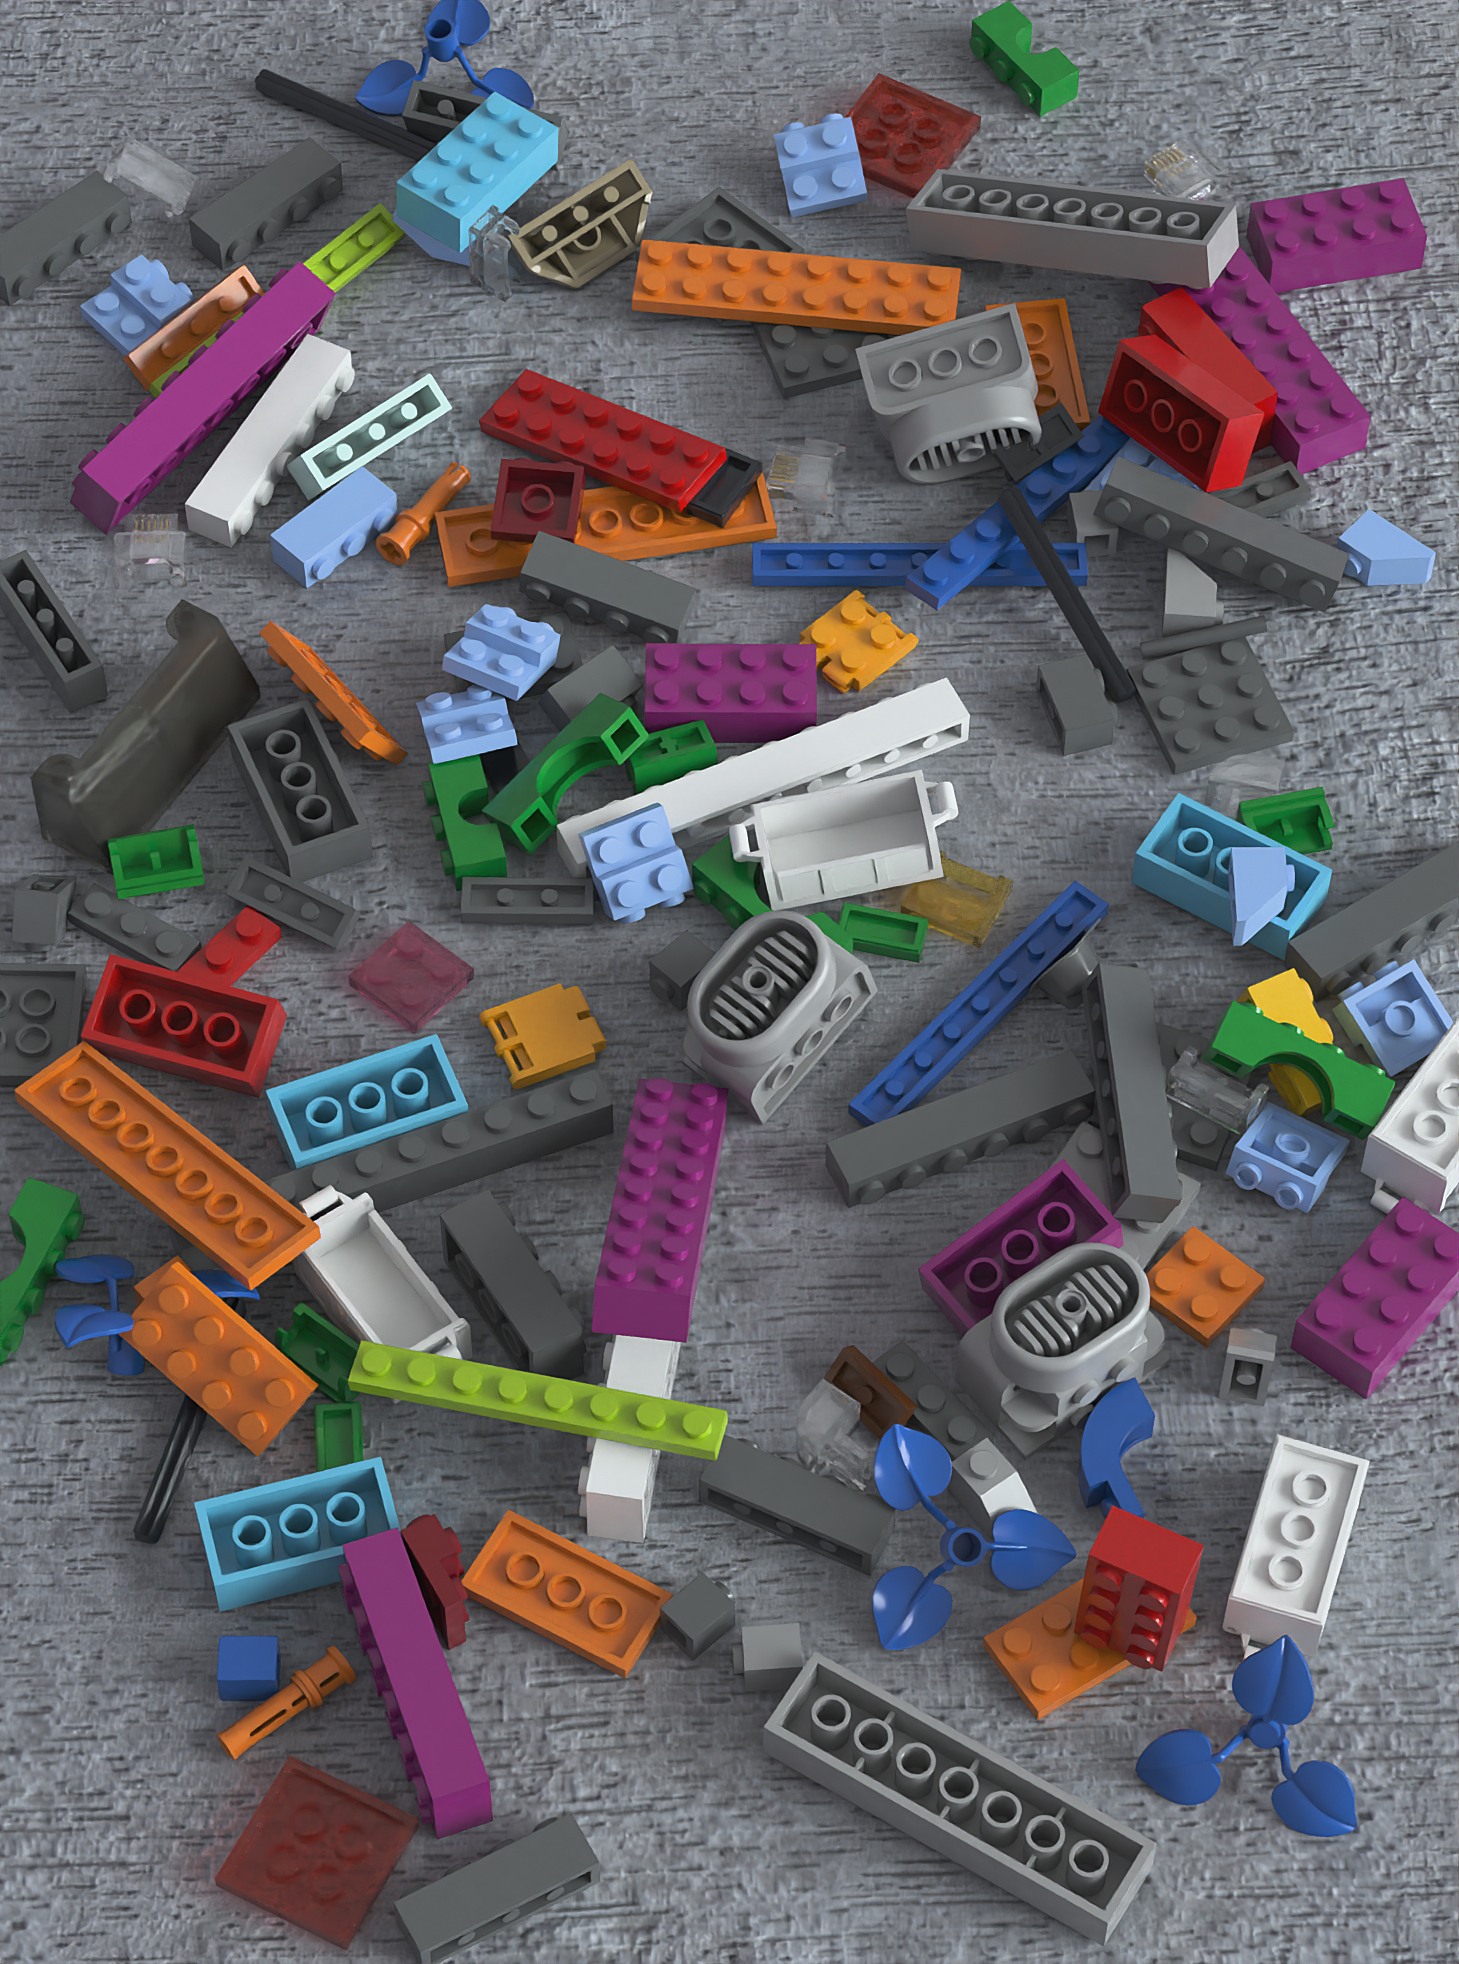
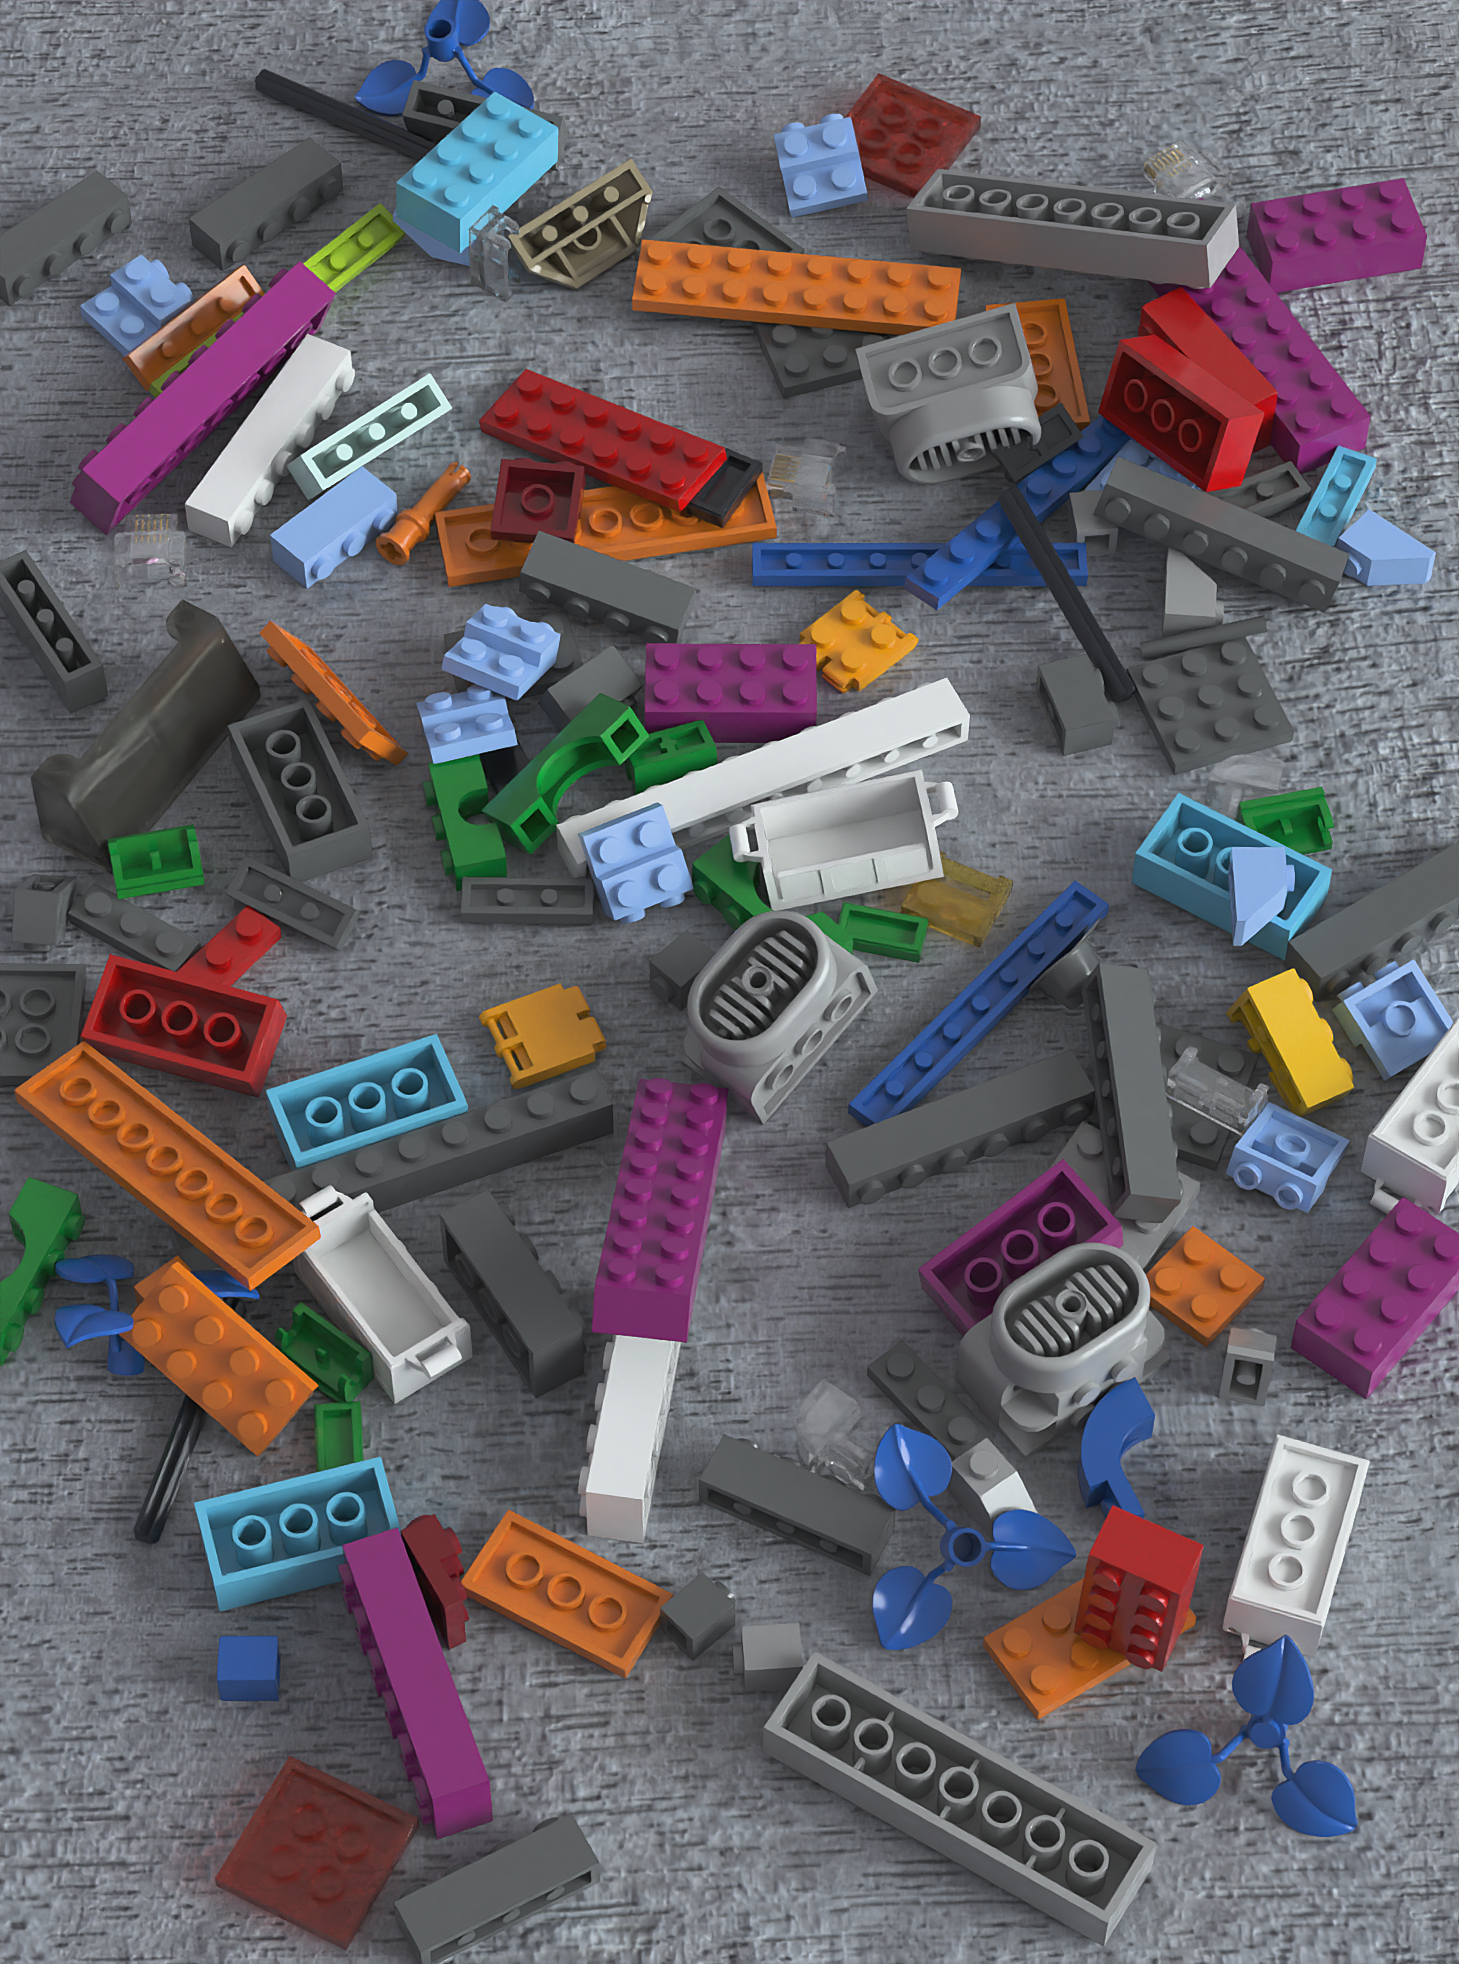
(151, 174): clear hinge -> none
(304, 1691): orange pin -> none
(411, 977): clear pink plate -> none
(538, 1400): lime plate -> none
(879, 1397): reddish brown plate -> none
(1040, 80): green arch -> none
(1337, 496): none -> medium azure plate
(1349, 1091): green arch -> none

